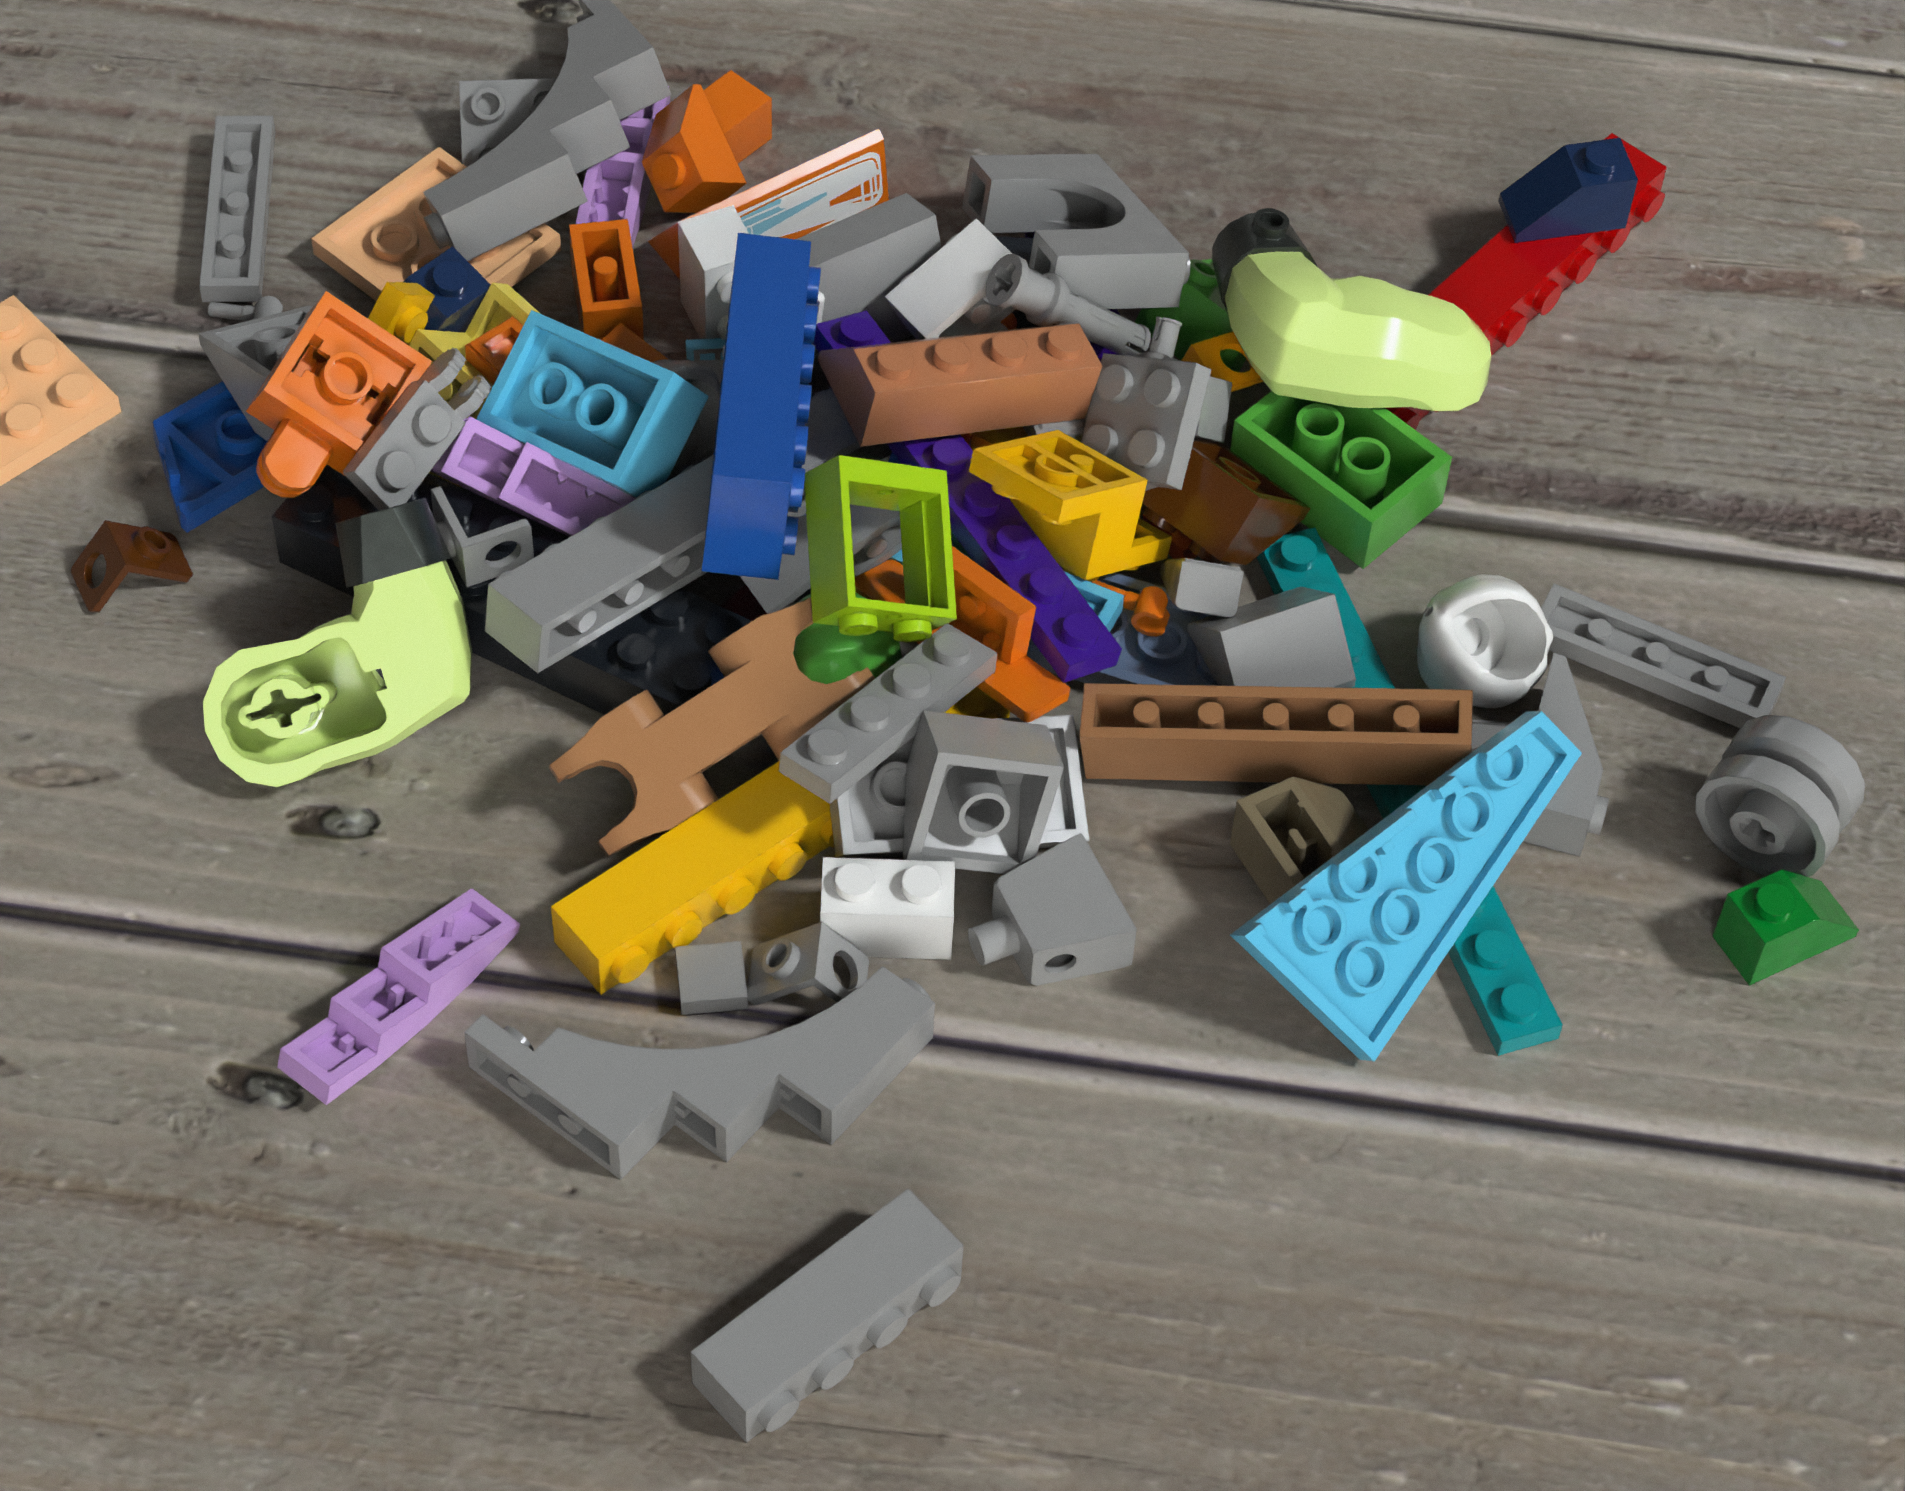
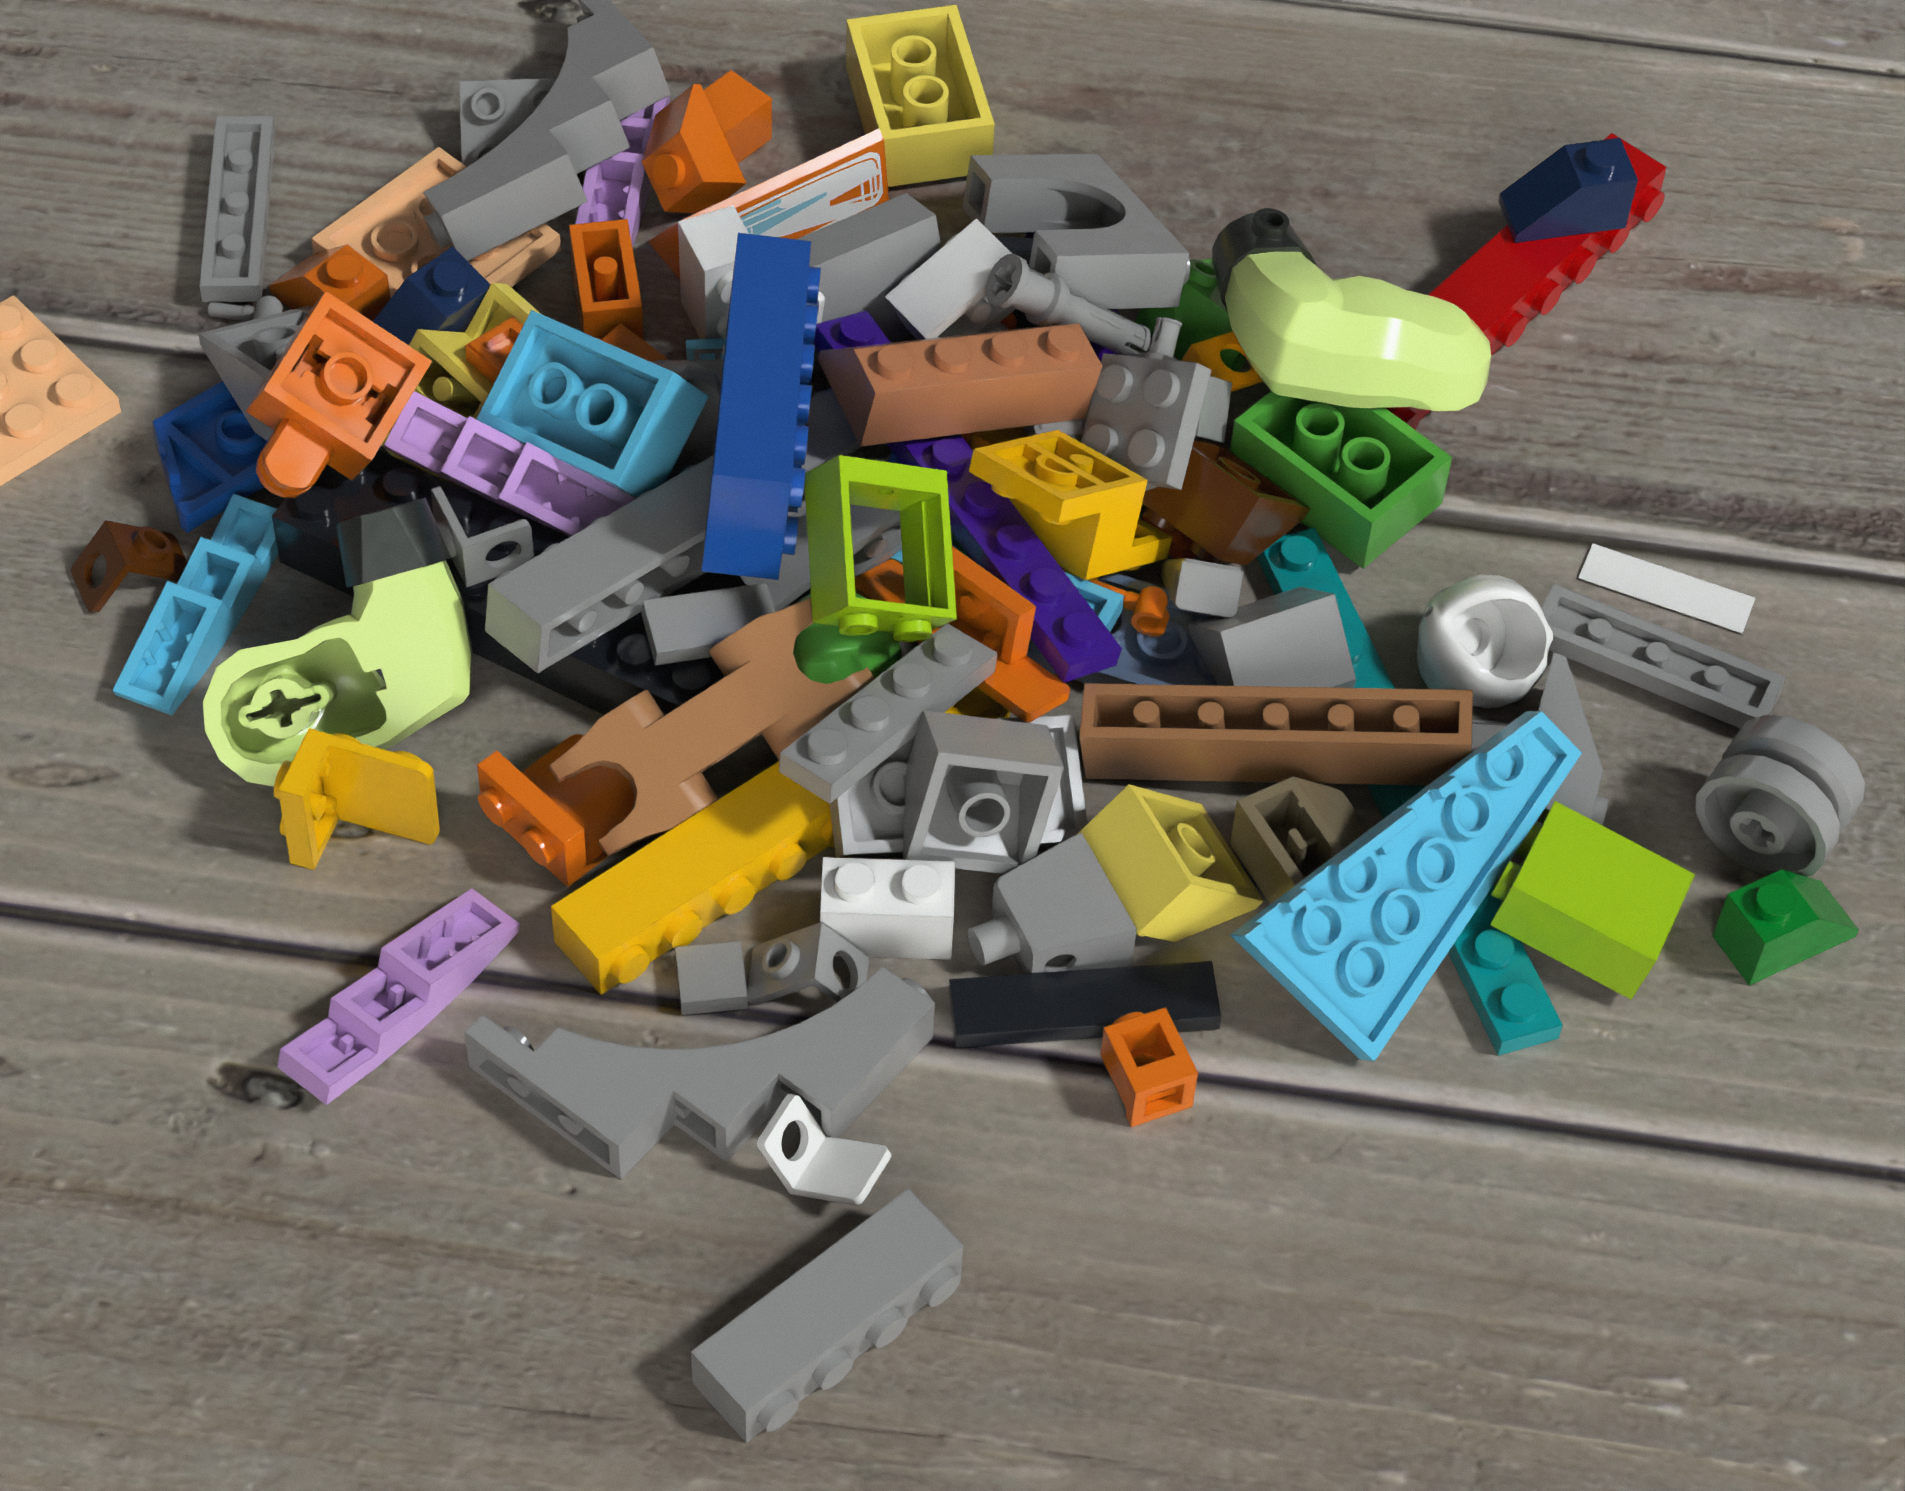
(201, 609): none -> medium azure slope
(340, 273): none -> orange slope
(355, 783): none -> yellow bracket
(402, 309): yellow plate -> none
(415, 433): light grey hinge -> none
(555, 819): none -> orange bracket
(693, 623): none -> light grey tile
(823, 1164): none -> white bracket
(921, 91): none -> light yellow brick
(1079, 1002): none -> black tile
(1149, 1065): none -> orange brick
(1168, 864): none -> light yellow slope
(1590, 899): none -> lime brick
(1667, 588): none -> white sticker

